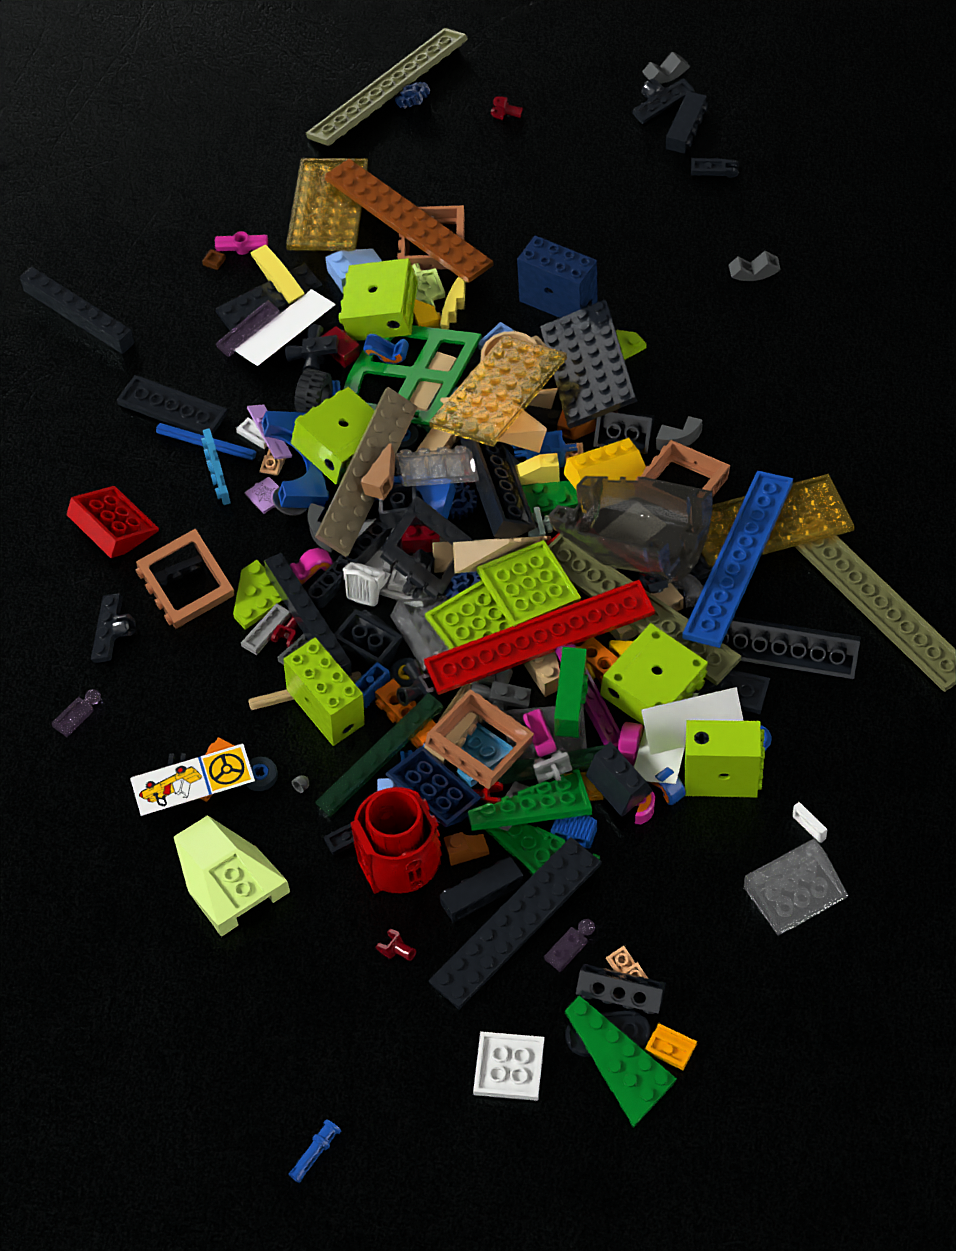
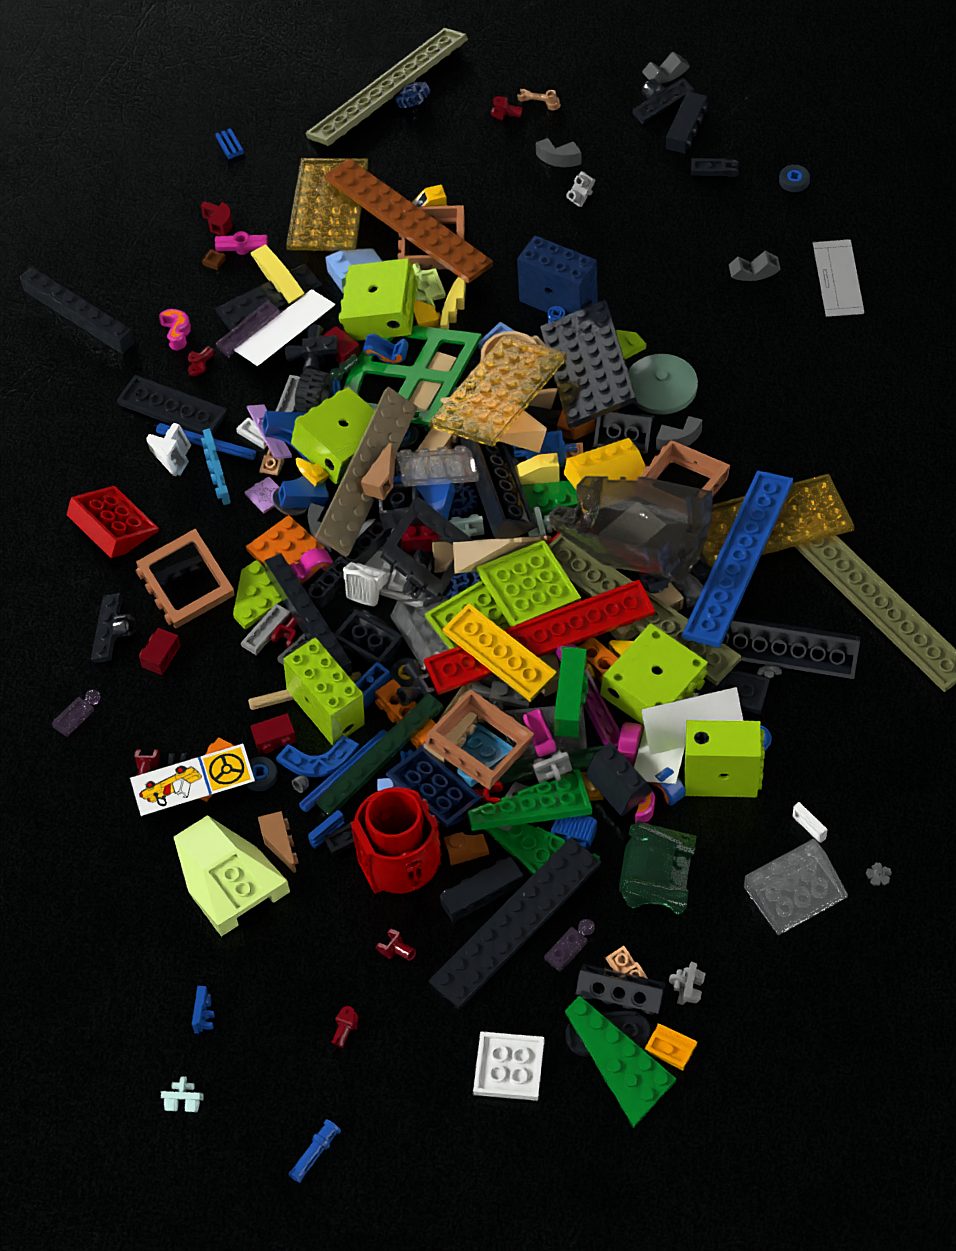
(146, 763): none -> dark red piece
(159, 651): none -> dark red brick
(171, 449): none -> white piece
(179, 326): none -> dark pink animal
(192, 1099): none -> light aqua hips
(199, 361): none -> dark red piece
(201, 1013): none -> blue plate
(219, 217): none -> dark red brick
(225, 135): none -> blue tile
(273, 734): none -> dark red brick
(276, 838): none -> medium nougat slope
(284, 538): none -> orange plate
(287, 400): none -> light grey plate
(307, 803): none -> blue axle
(312, 472): none -> yellow plate
(318, 765): none -> blue plate
(330, 825): none -> blue tile
(345, 367): none -> clear green pin
(347, 1021): none -> dark red piece
(431, 197): none -> yellow slope
(470, 526): none -> light aqua hips
(499, 652): none -> yellow plate
(550, 98): none -> medium nougat brick
(555, 313): none -> blue wheel
(563, 156): none -> dark grey brick
(581, 189): none -> light grey hips
(656, 867): none -> clear green piece
(663, 383): none -> sand green dish
(684, 981): none -> light grey hips
(769, 671): none -> dark grey plant
(794, 185): none -> black bush
(838, 278): none -> light grey sticker
(879, 874): none -> dark grey plant

